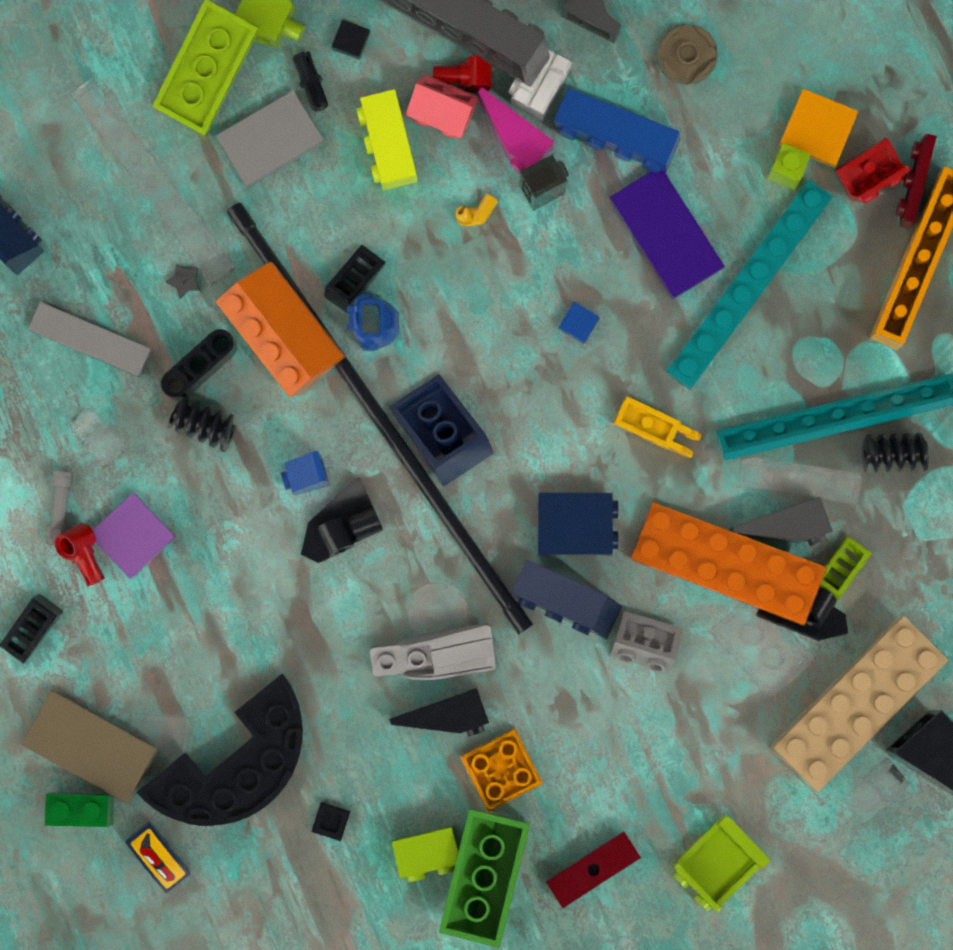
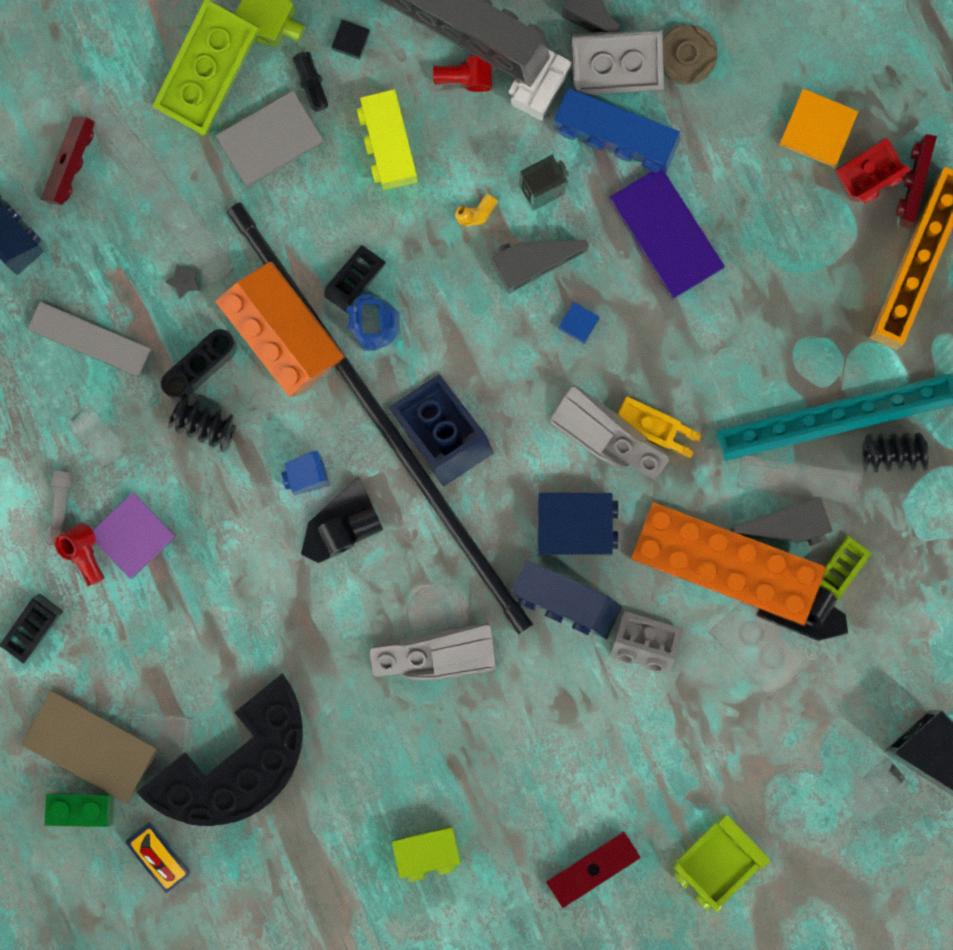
(68, 161): none -> dark red tile
(331, 821): black tile -> none
(441, 106): coral brick -> none
(453, 715): black slope -> none
(484, 877): bright green slope -> none
(501, 770): light orange tile -> none
(519, 139): dark pink slope -> none
(530, 260): none -> dark grey slope
(607, 434): none -> light grey piece
(618, 61): none -> light grey tile
(749, 284): teal plate -> none
(789, 166): lime brick -> none
(858, 703): tan brick -> none

